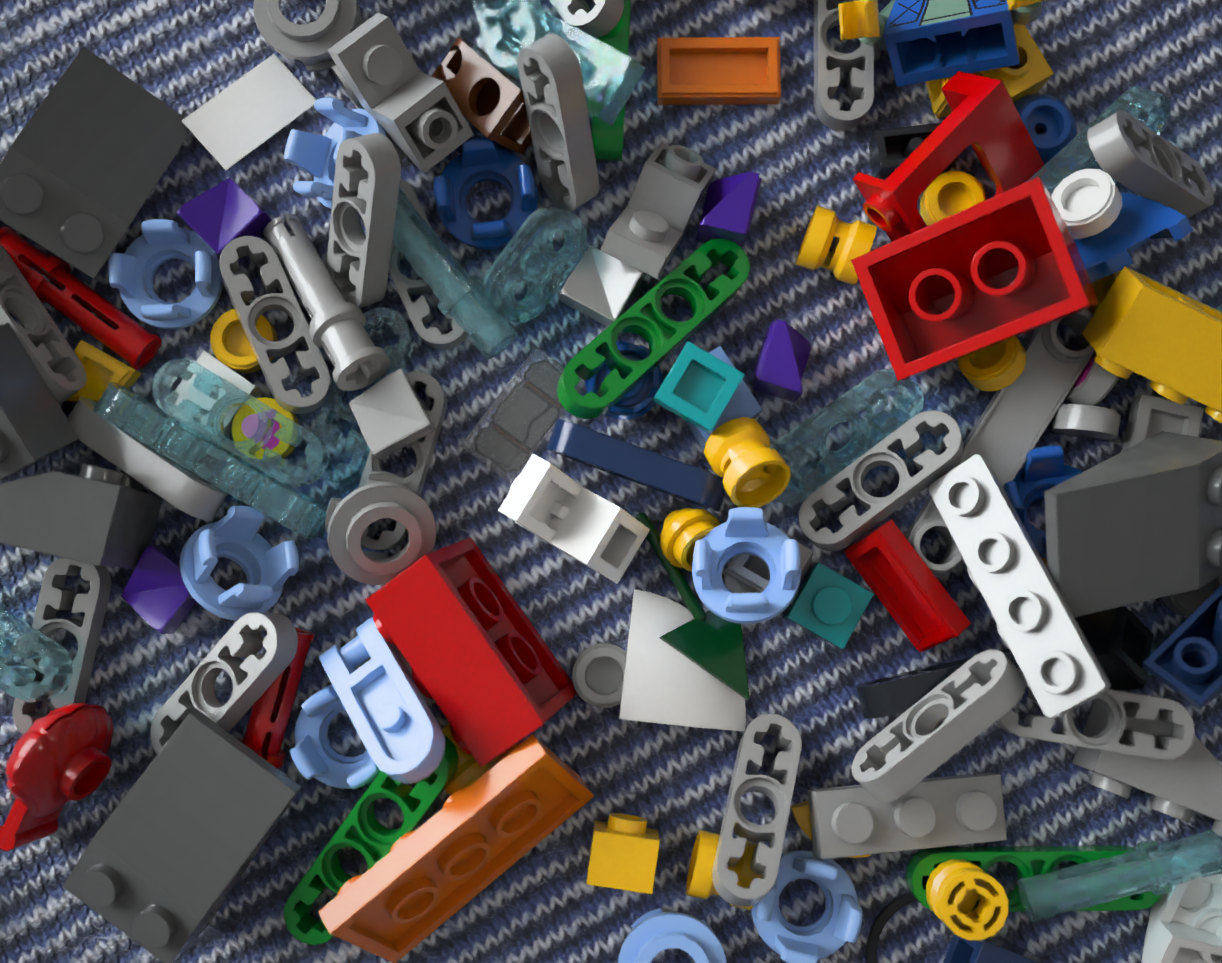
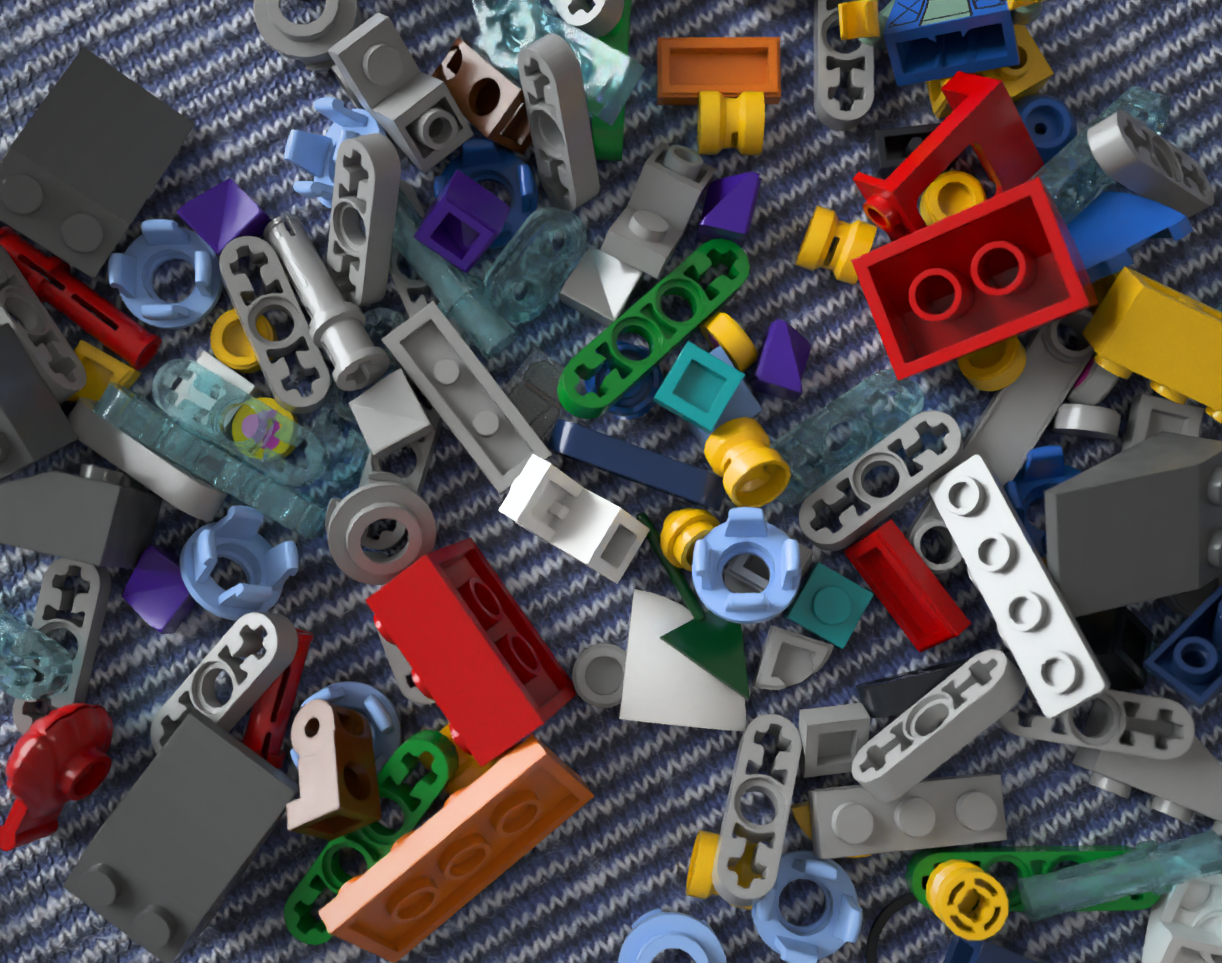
(249, 111): white sticker -> none
(334, 772): none -> reddish brown leg
(385, 705): light blue plate -> none
(462, 222): none -> dark purple slope
(465, 396): none -> light grey plate
(623, 854): yellow plate -> none
(725, 331): none -> yellow tile
(730, 122): none -> yellow wheel
(789, 659): none -> light grey tile
(832, 738): none -> light grey plate
(1087, 202): white tile -> none

